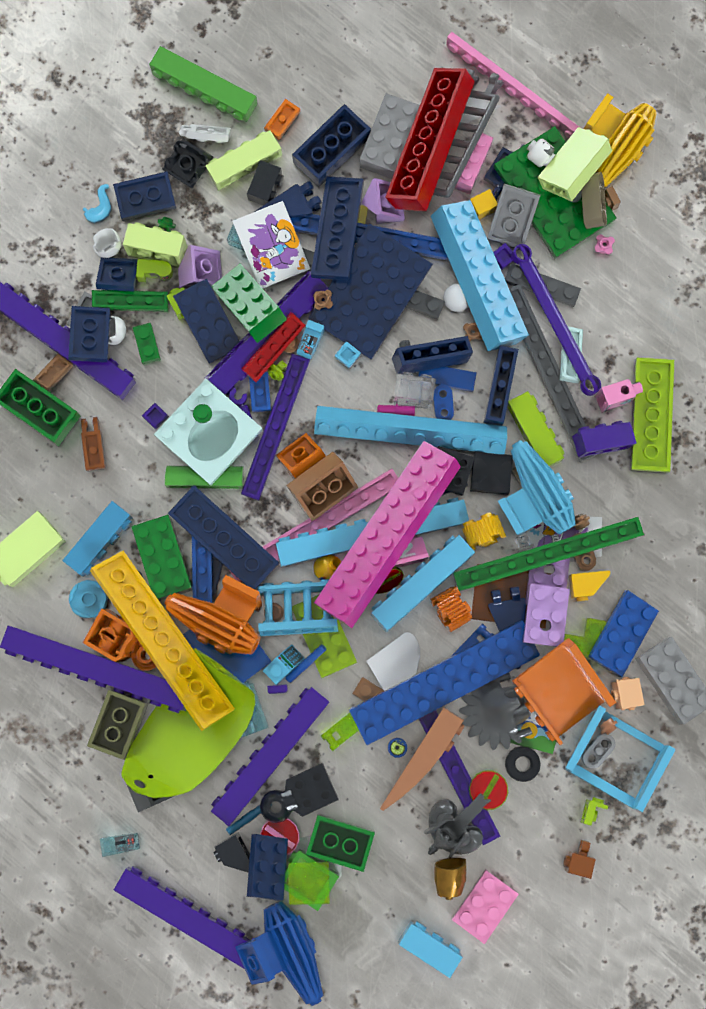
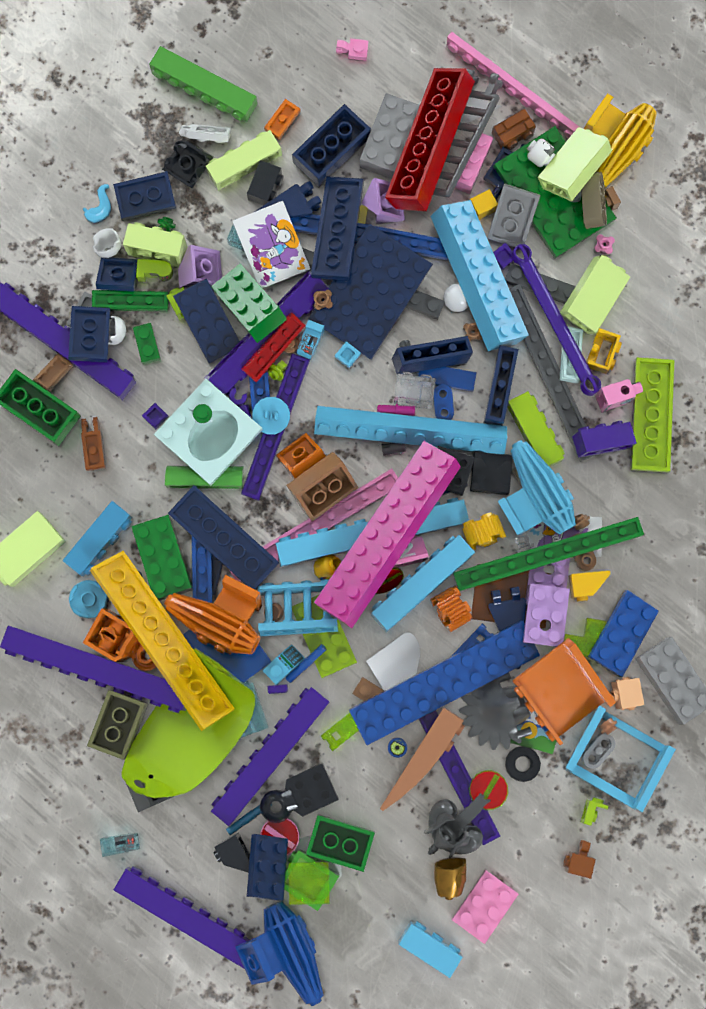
(271, 415): none -> medium azure piece
(356, 48): none -> bright pink plate
(393, 448): none -> dark grey pin
(513, 130): none -> dark orange brick
(595, 294): none -> yellowish green brick
(615, 347): none -> yellow window

